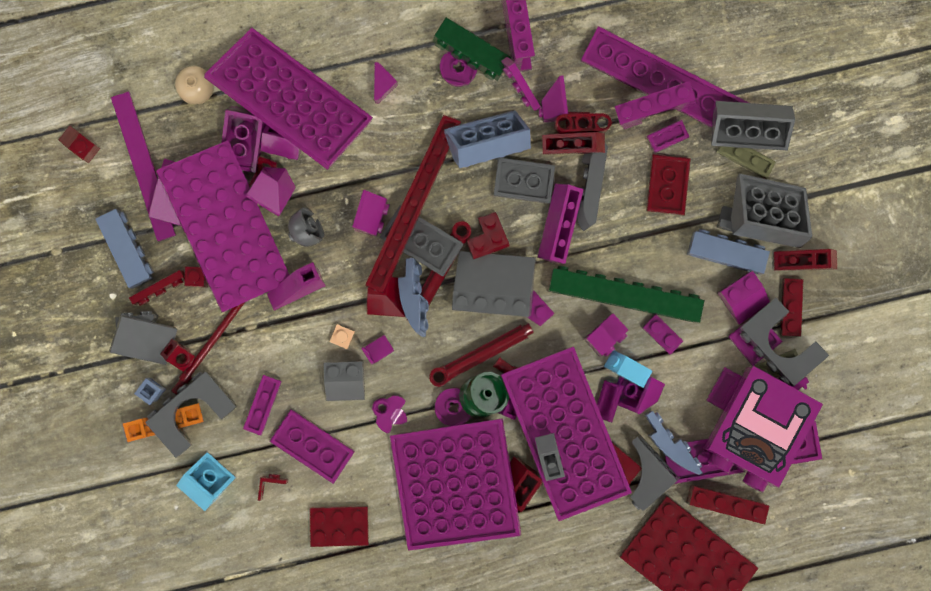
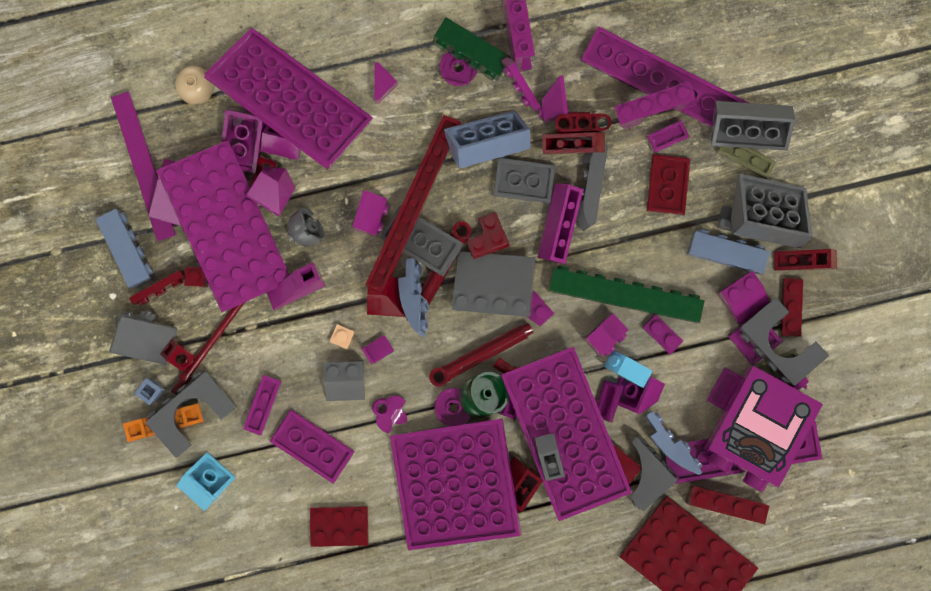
(79, 144): dark red slope -> none
(273, 478): dark red bracket -> none

